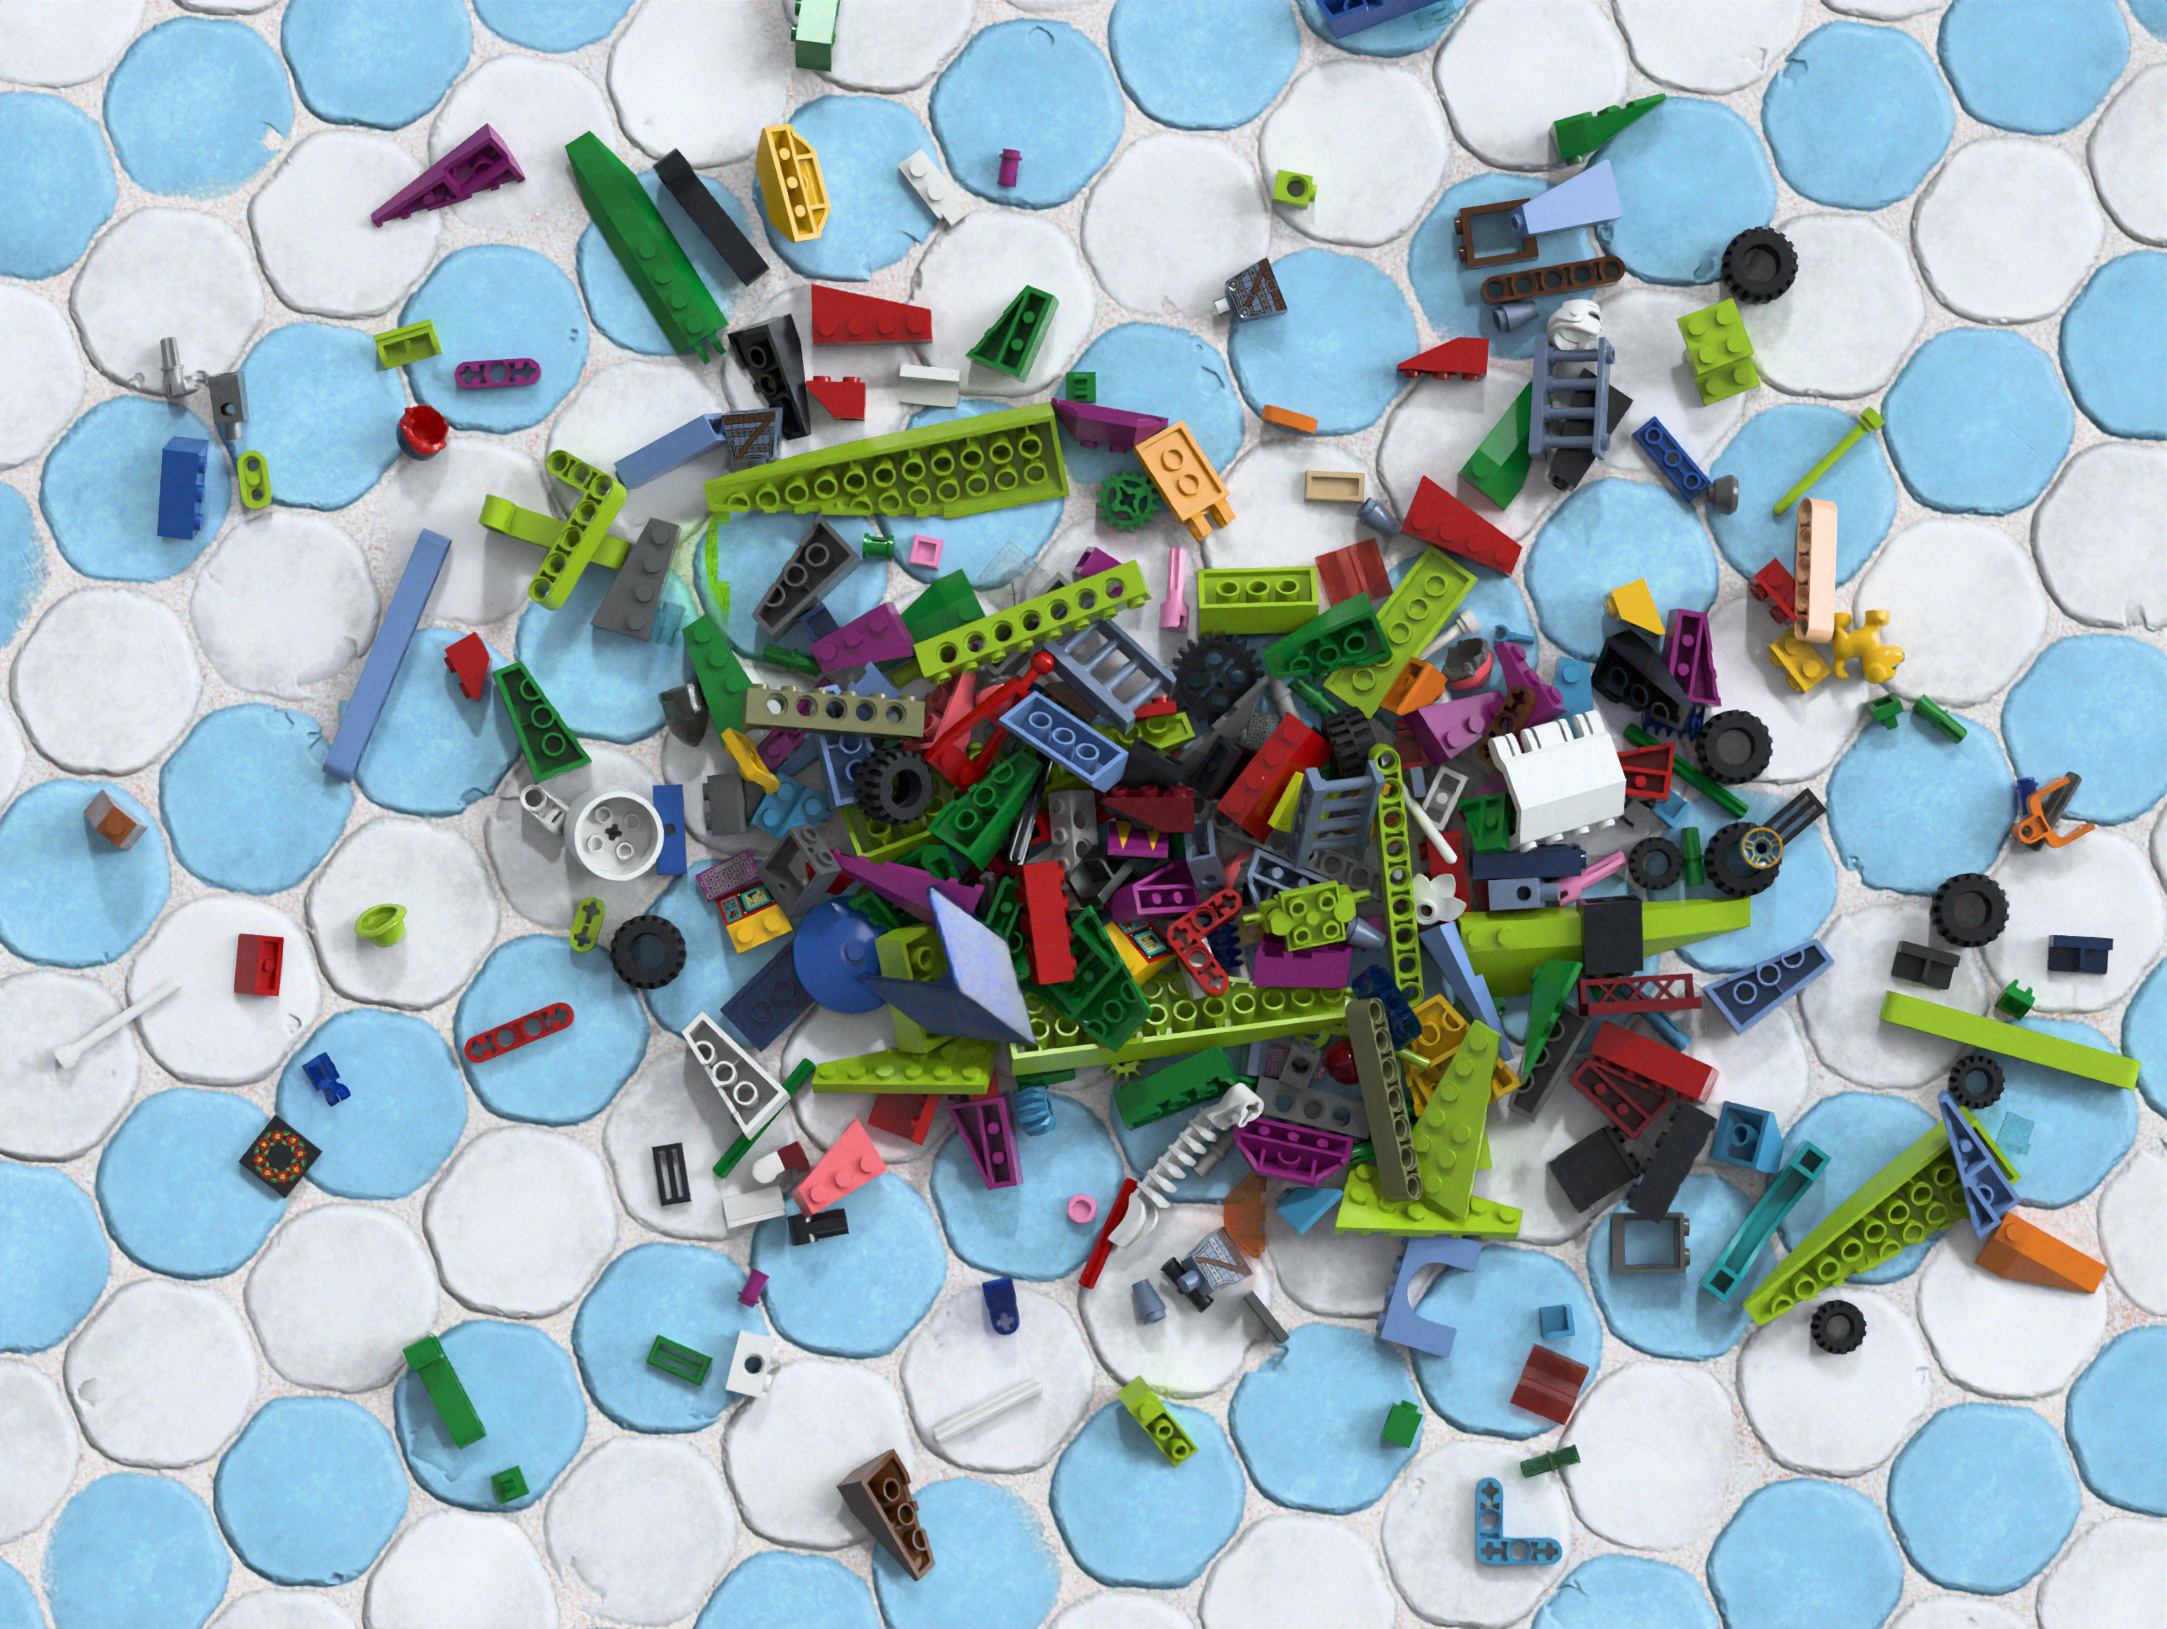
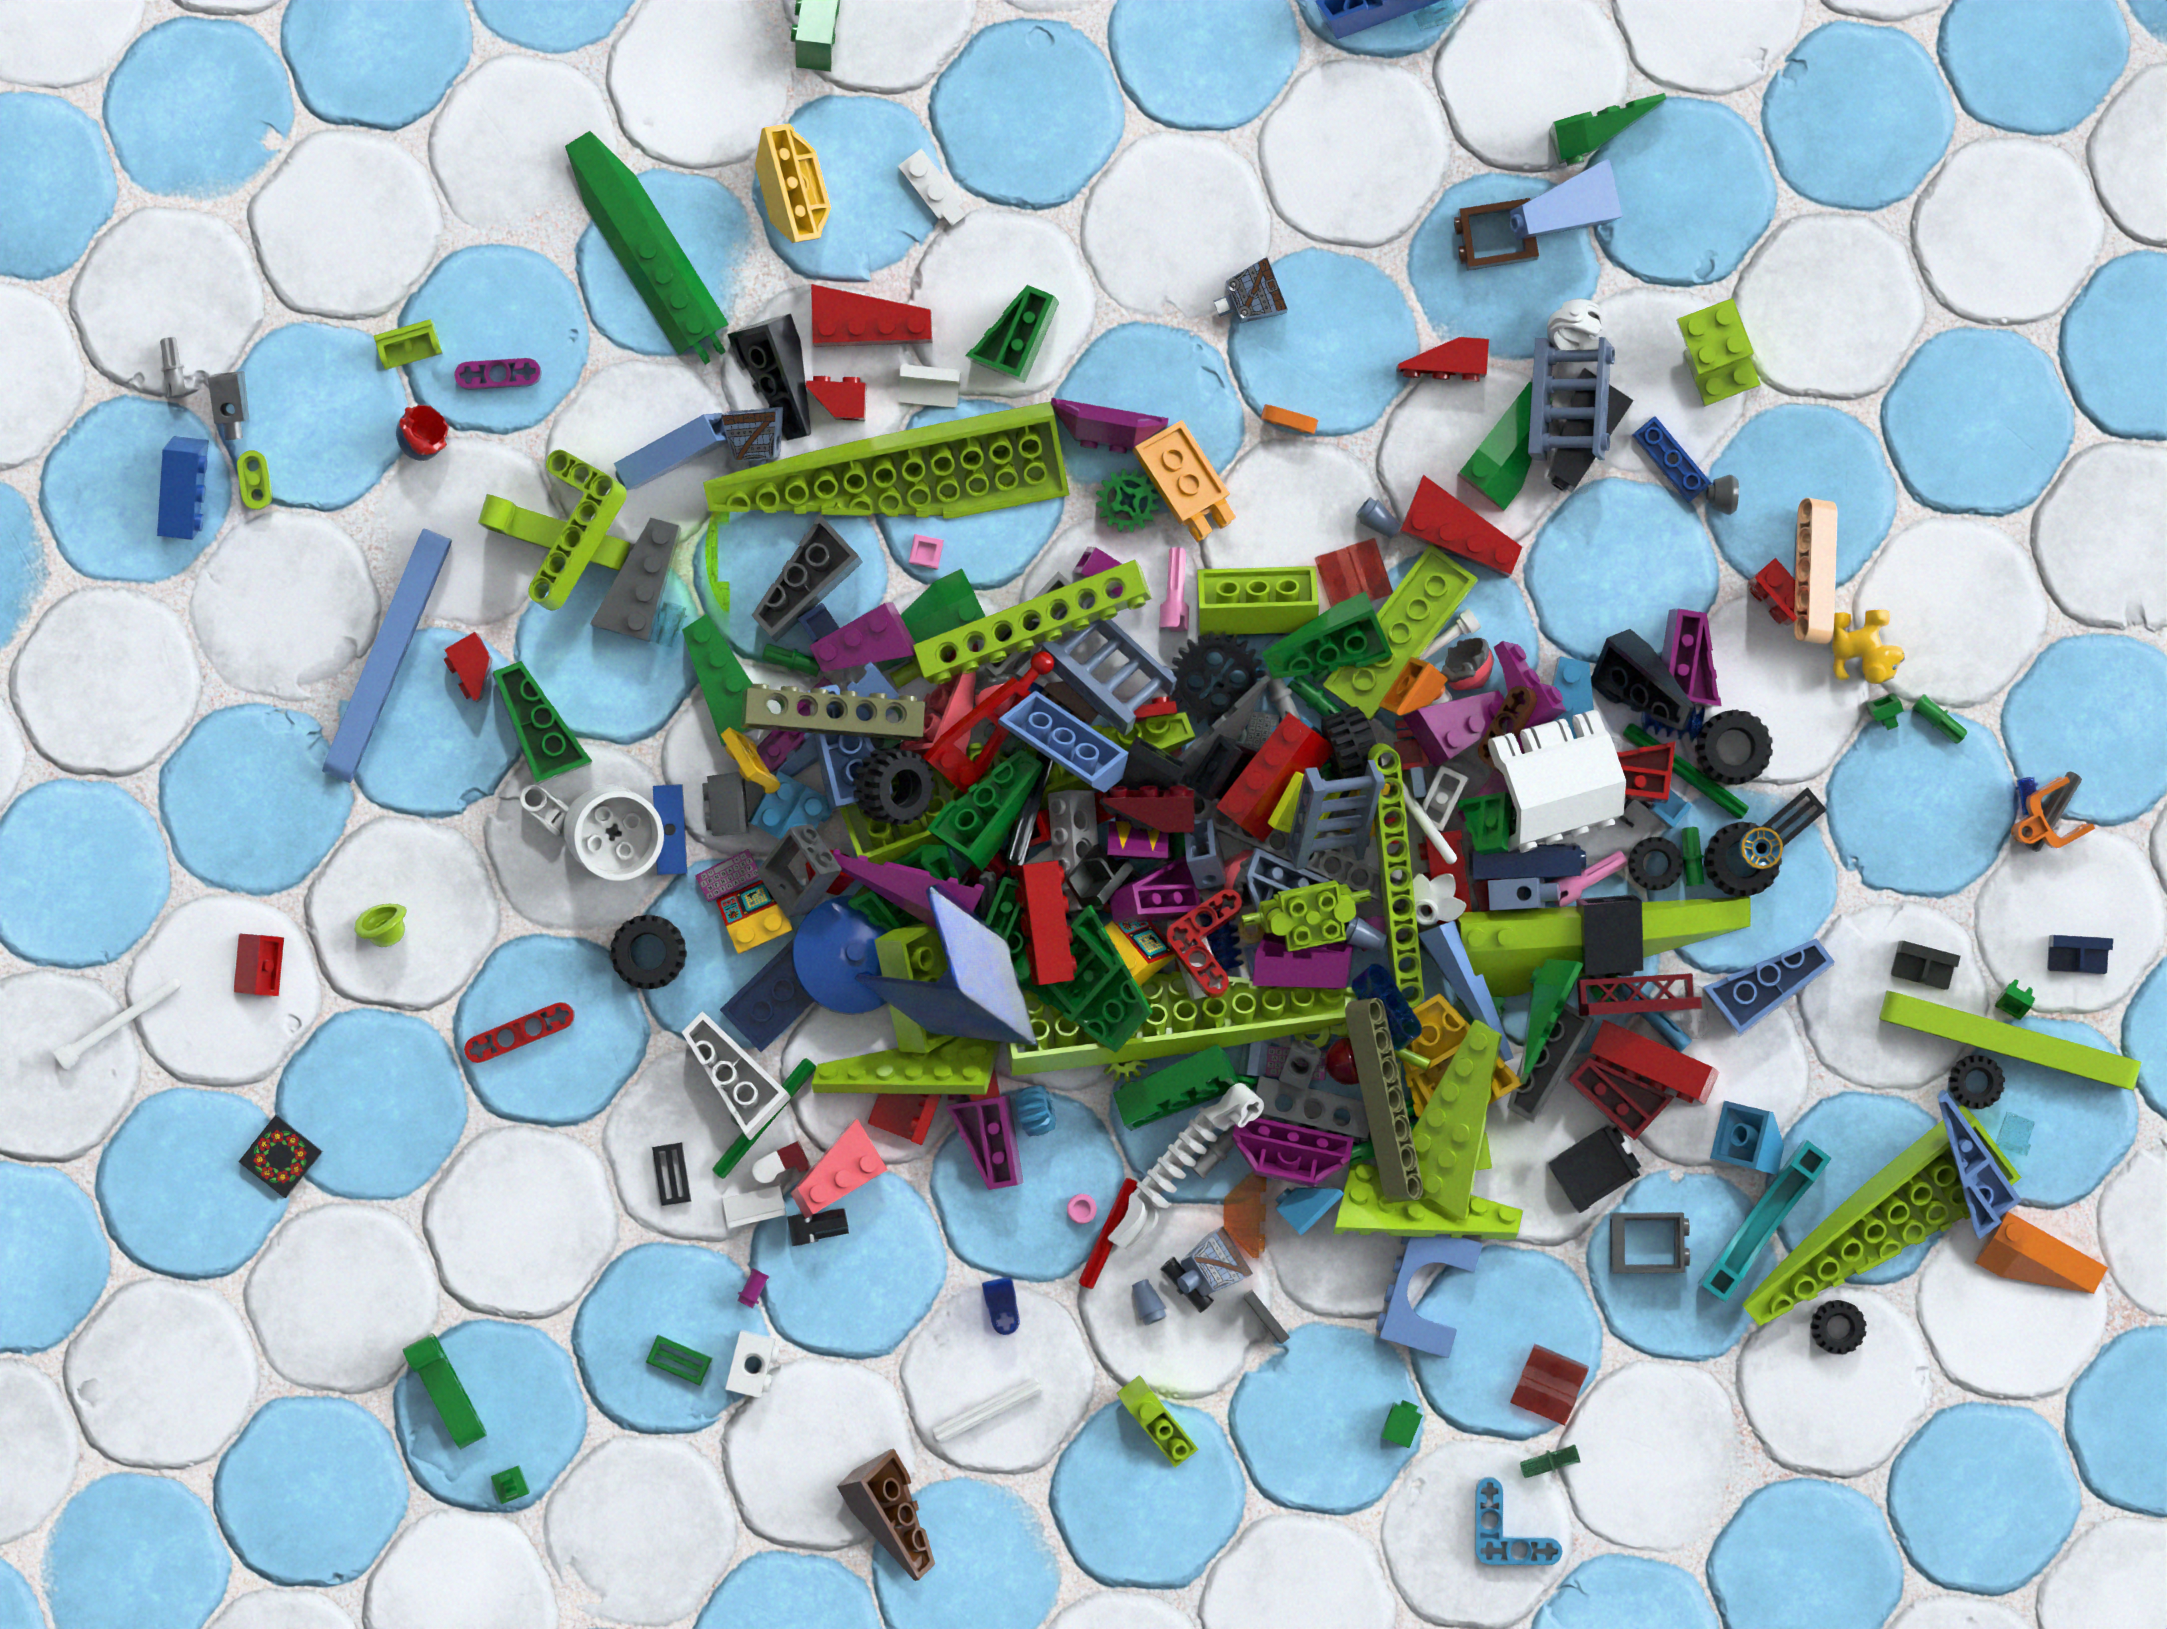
(114, 821): slope -> none
(323, 1076): clear blue plate -> none
(471, 167): magenta wedge -> none
(580, 923): lime beam -> none
(685, 713): clear smoke helmet -> none
(710, 217): black beam -> none
(878, 547): green bush -> none
(1009, 167): magenta pin -> none
(1010, 578): clear slope -> none
(1045, 1078): green axle -> none
(1081, 387): green tile -> none
(1281, 195): lime brick -> none
(1334, 486): tan tile -> none
(1512, 315): sand blue cone -> none
(1513, 636): dark azure hand -> none
(1557, 1321): dark azure panel -> none
(1565, 272): reddish brown beam -> none
(1635, 609): yellow slope -> none
(1671, 1163): black wedge -> none
(1777, 247): black tyre -> none
(1798, 661): yellow bracket -> none
(1869, 421): lime piece -> none
(1994, 902): black tyre -> none

